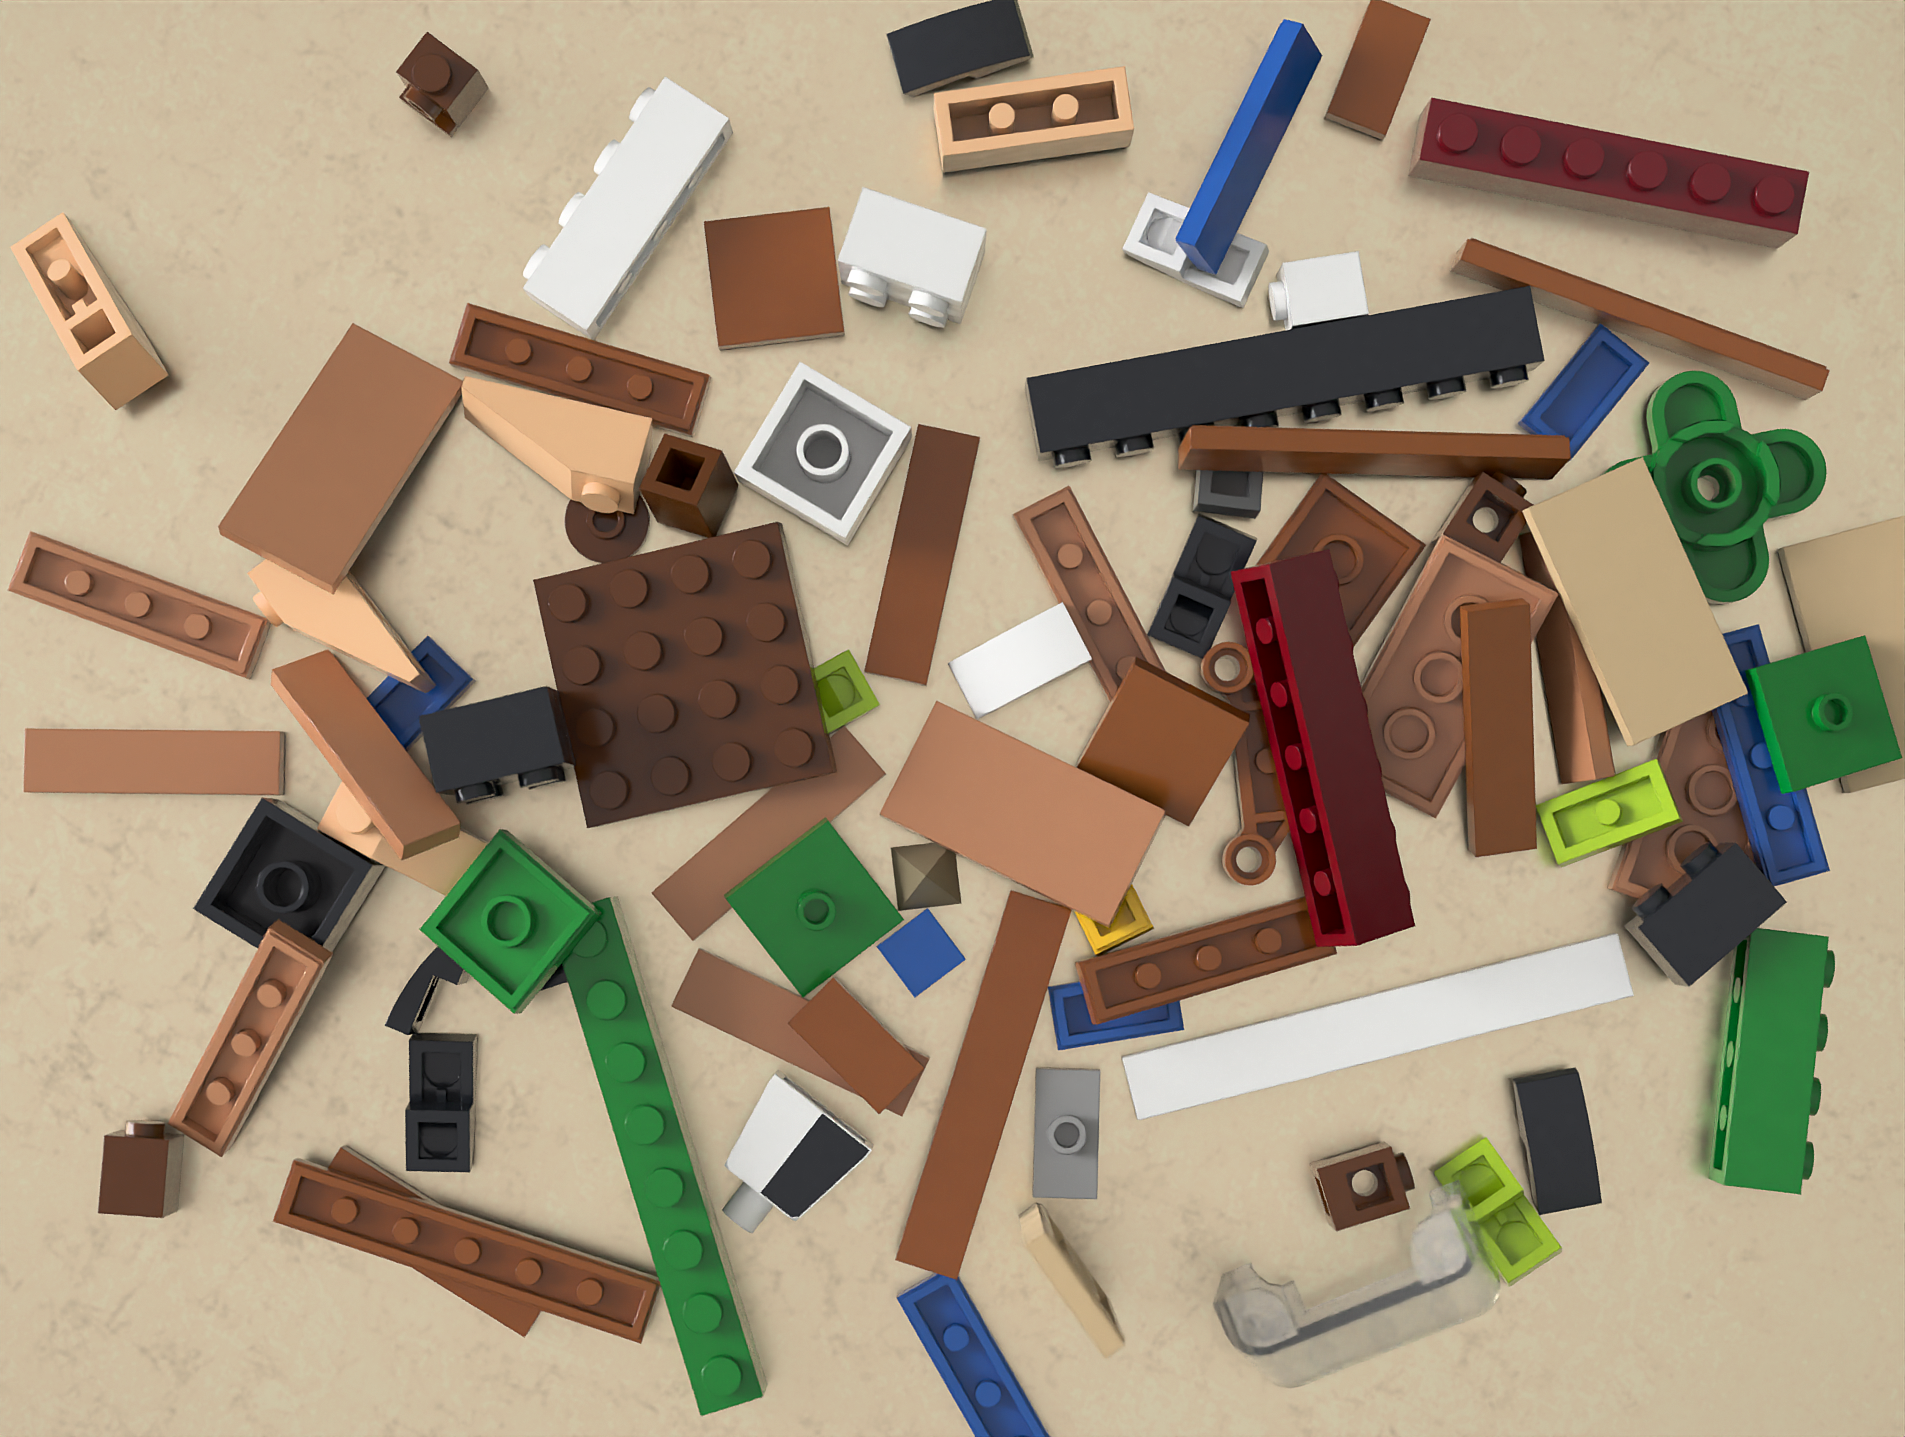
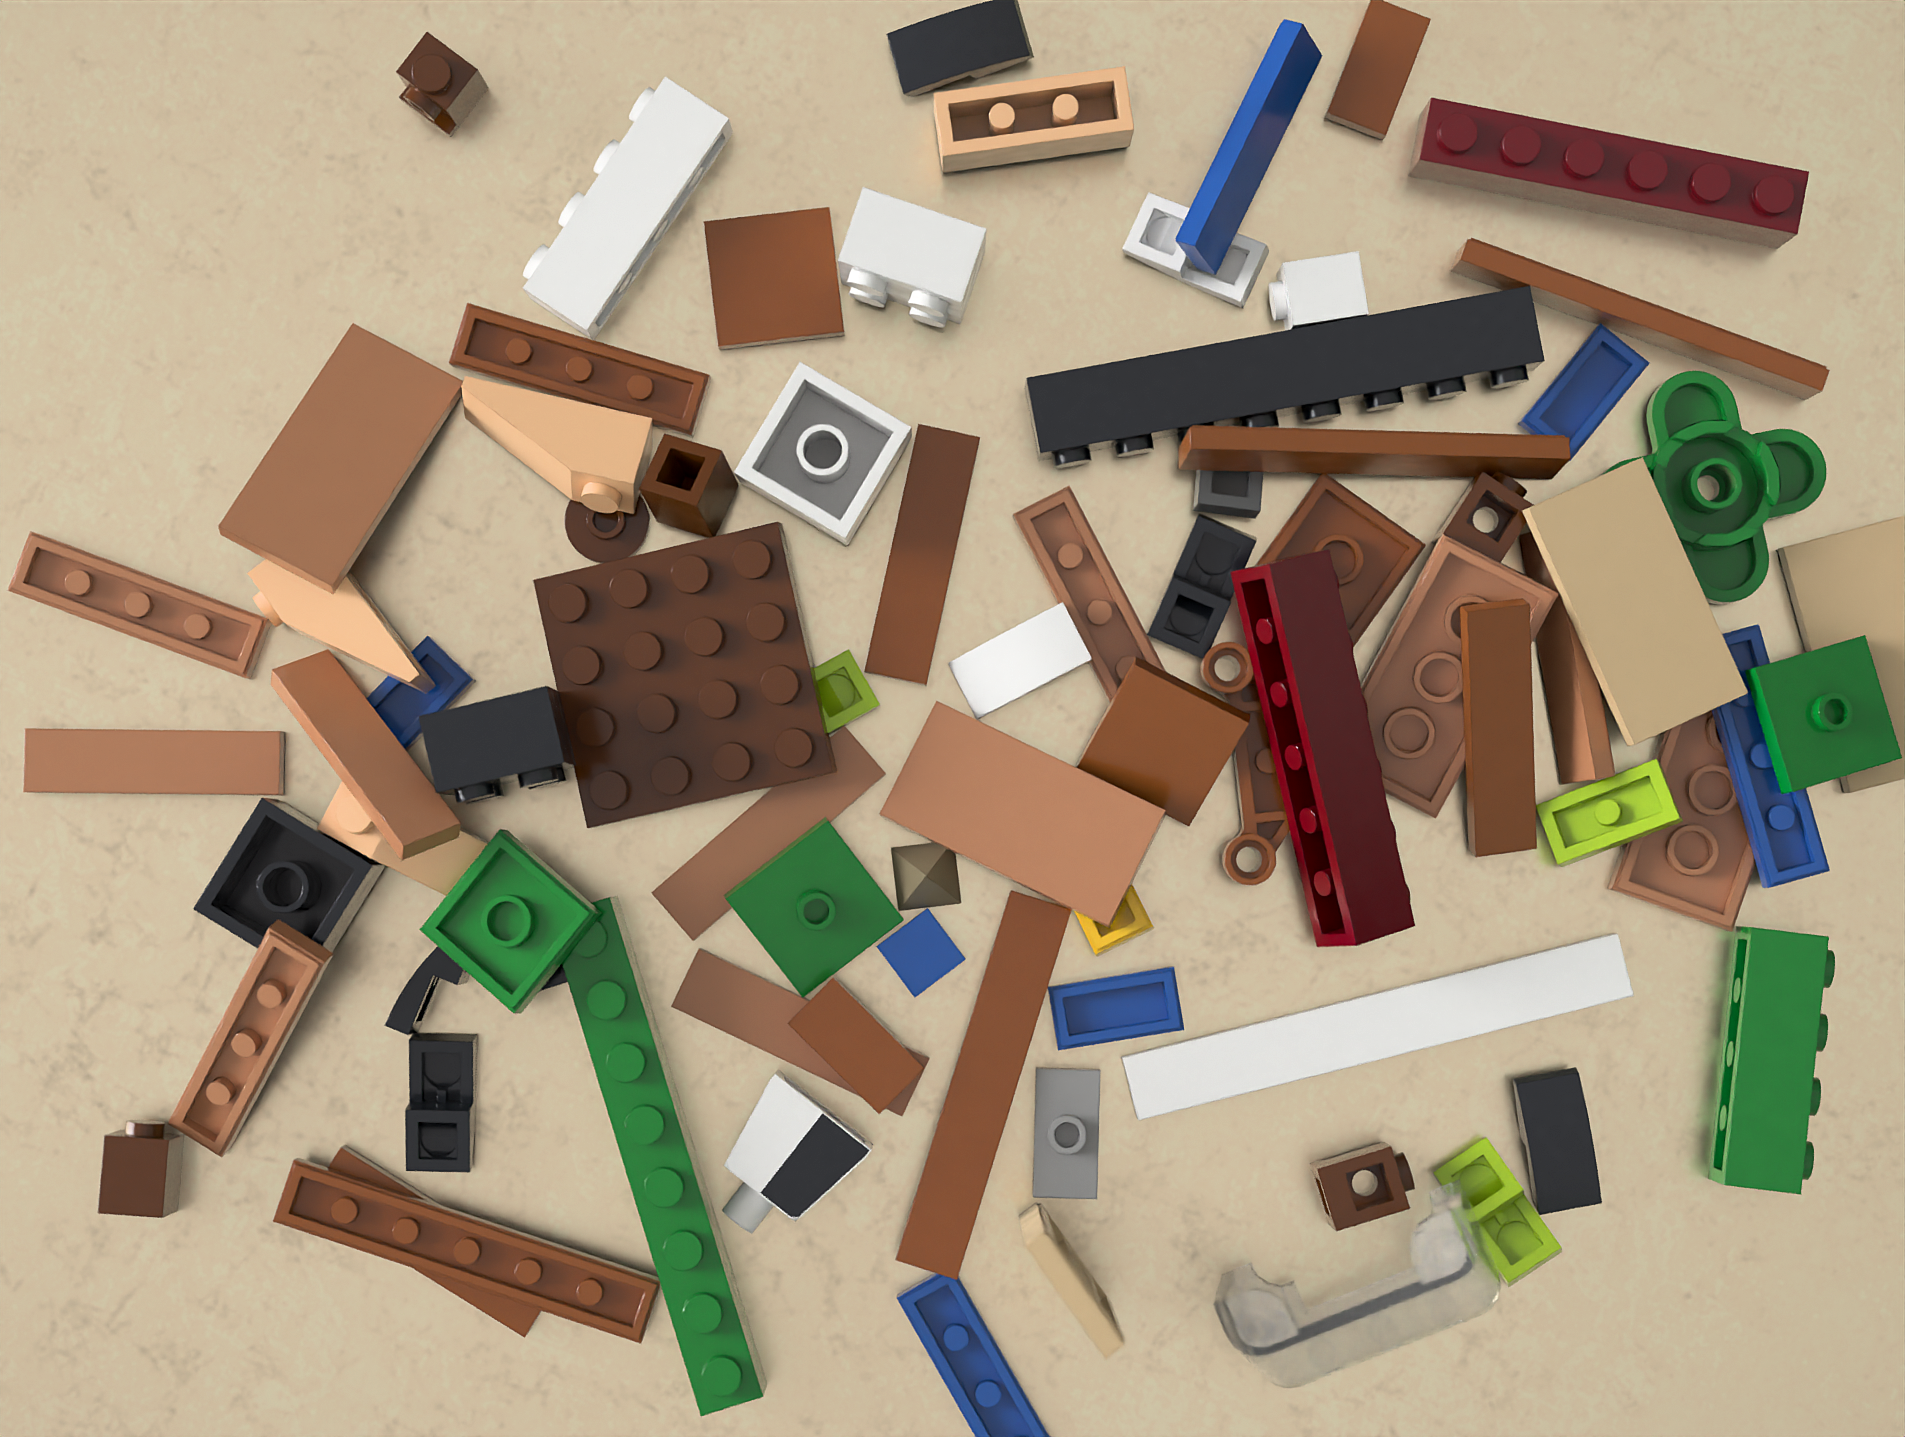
(88, 313): light nougat slope -> none
(1199, 960): dark orange tile -> none
(1703, 912): black brick -> none

